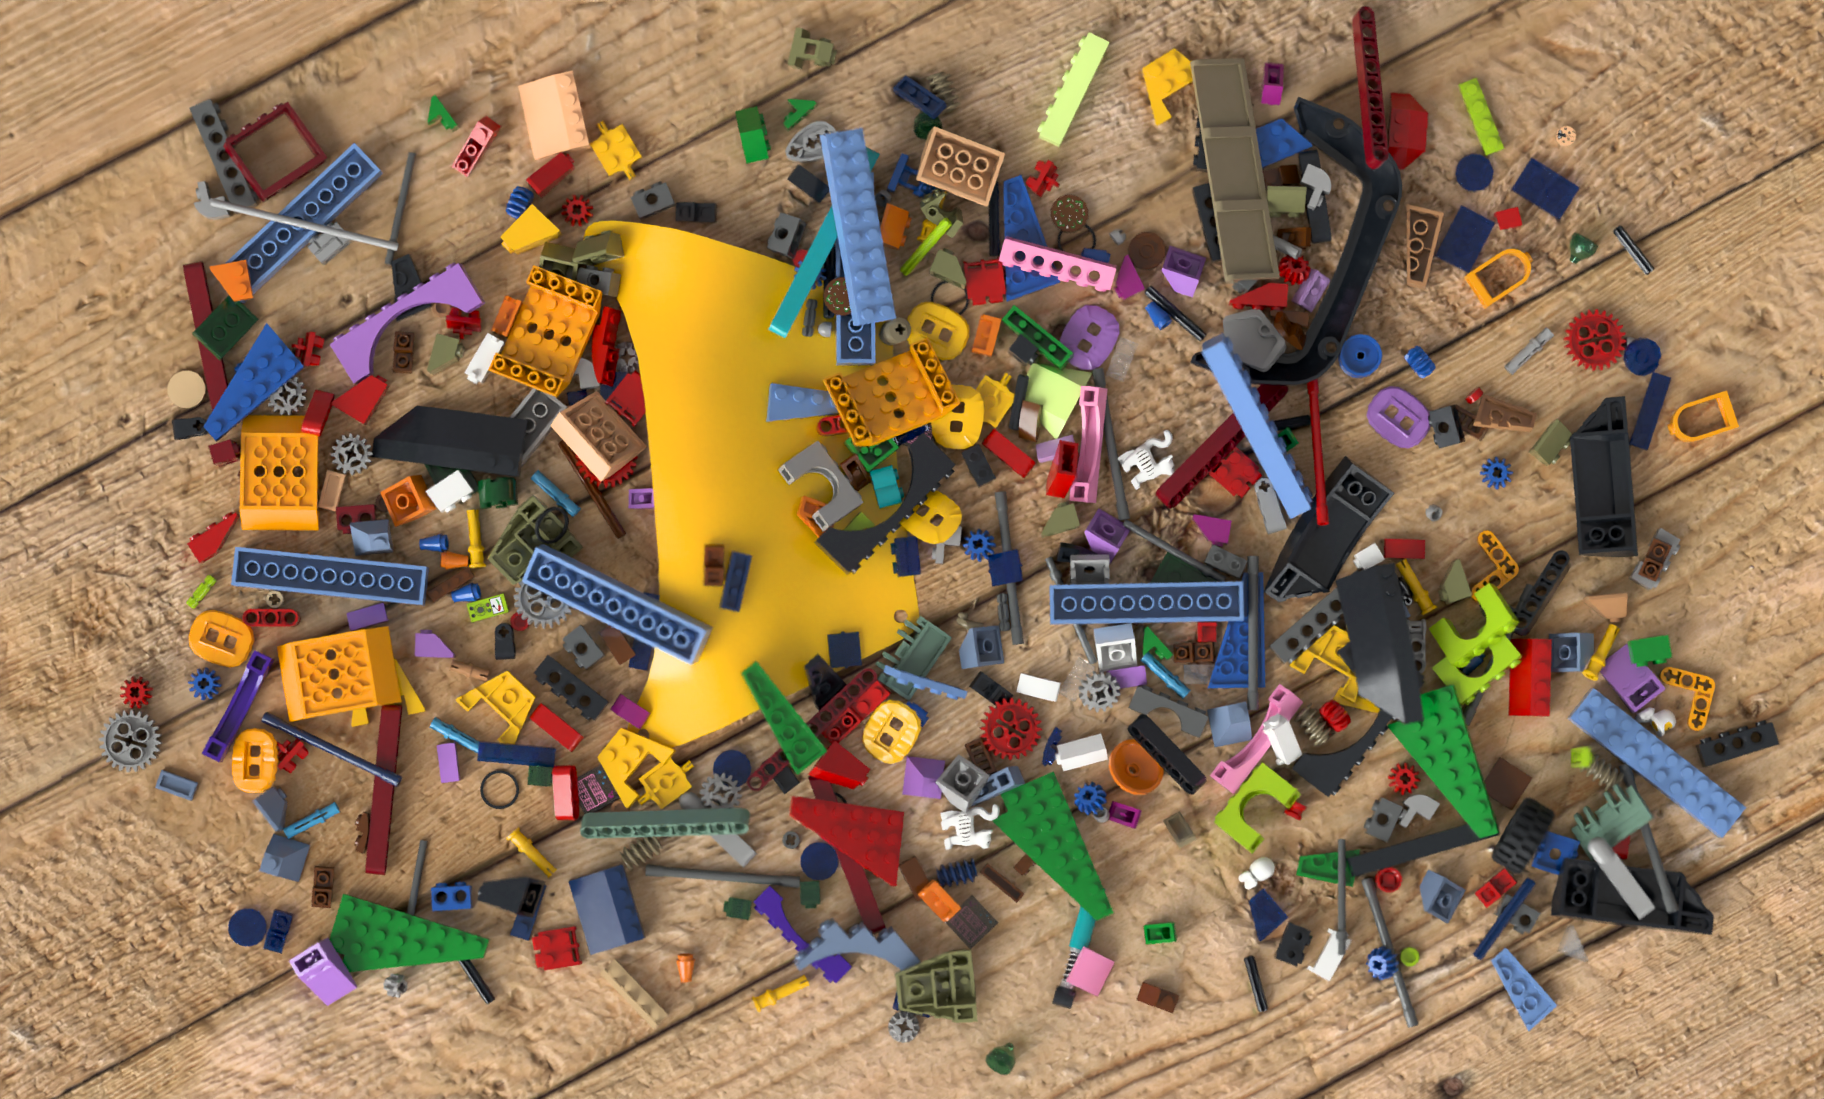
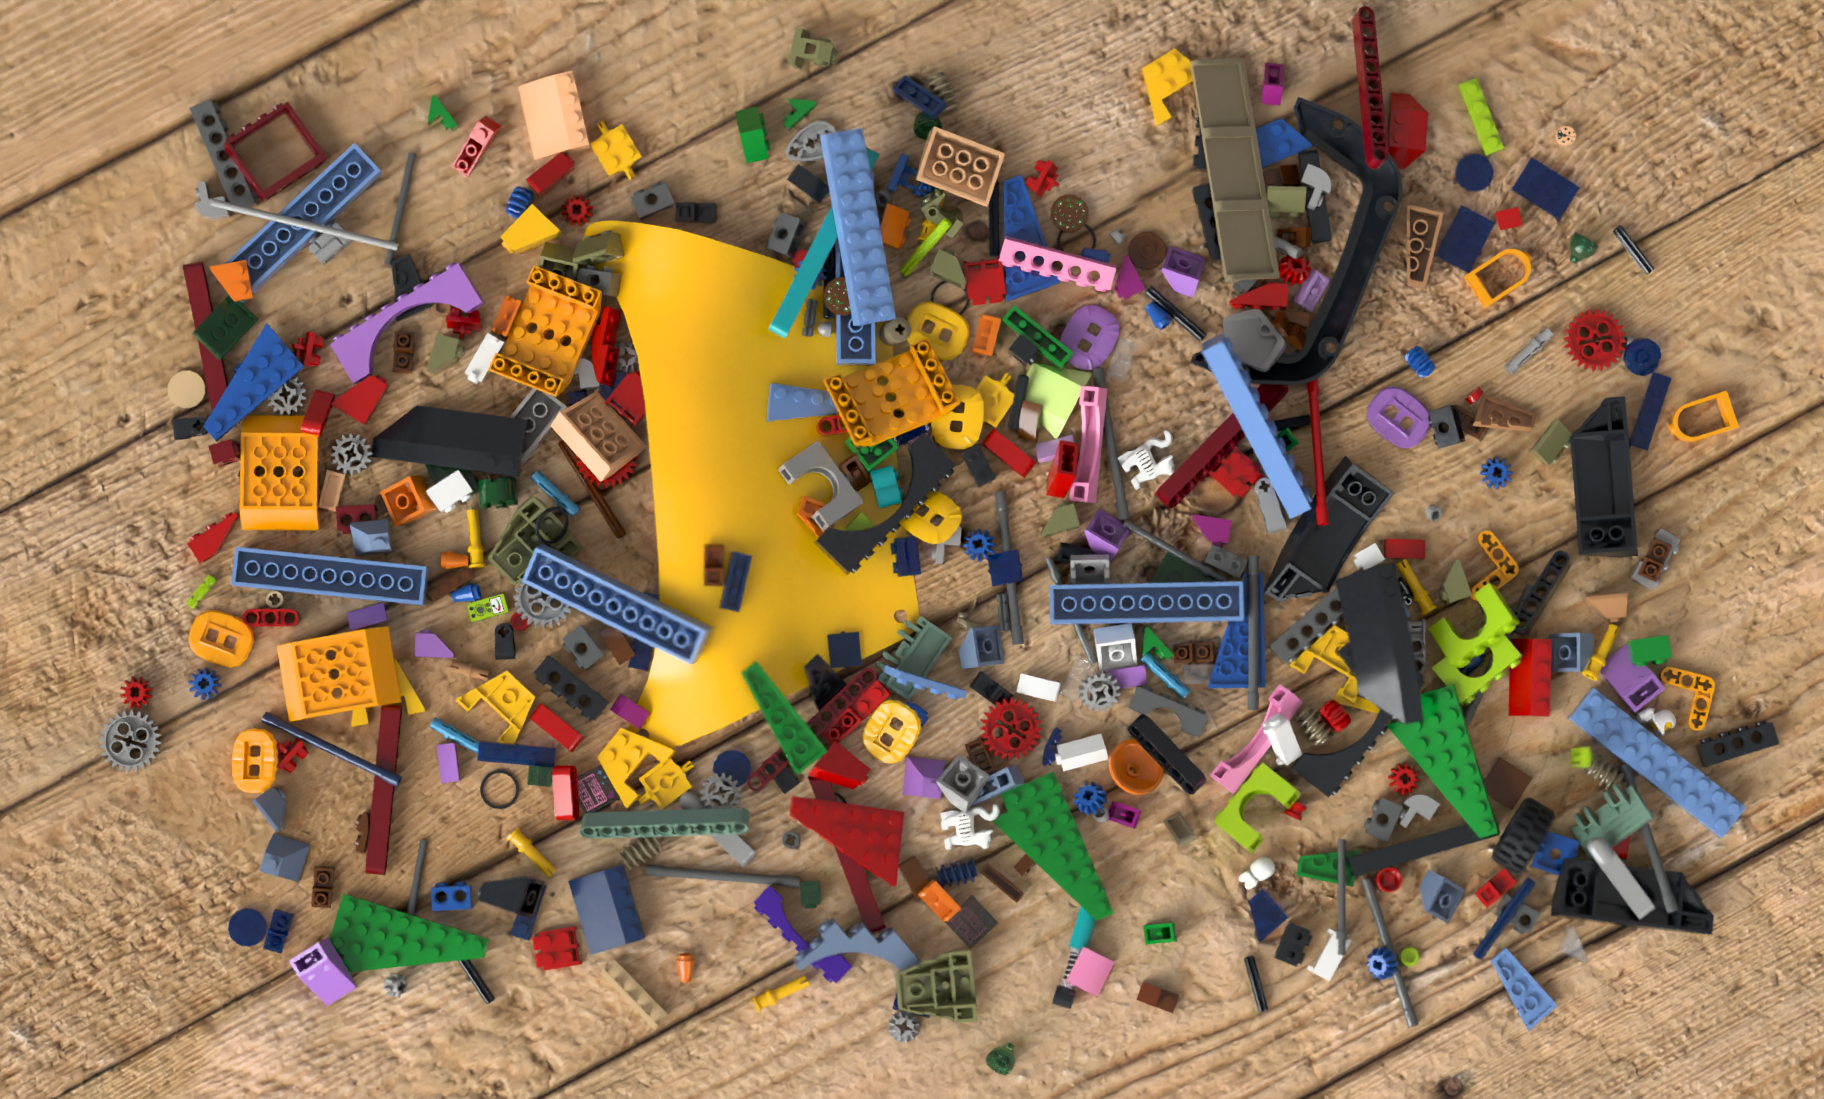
(176, 785): sand blue tile -> none
(239, 706): dark purple arch -> none
(291, 830): dark azure pin -> none
(435, 543): blue cone -> none
(641, 499): medium lavender slope -> none
(737, 908): clear green brick -> none
(819, 861): clear blue tile -> none
(1073, 90): yellowish green brick -> none
(1206, 631): red panel -> none
(1230, 724): sand blue slope -> none
(1357, 367): blue wheel -> none

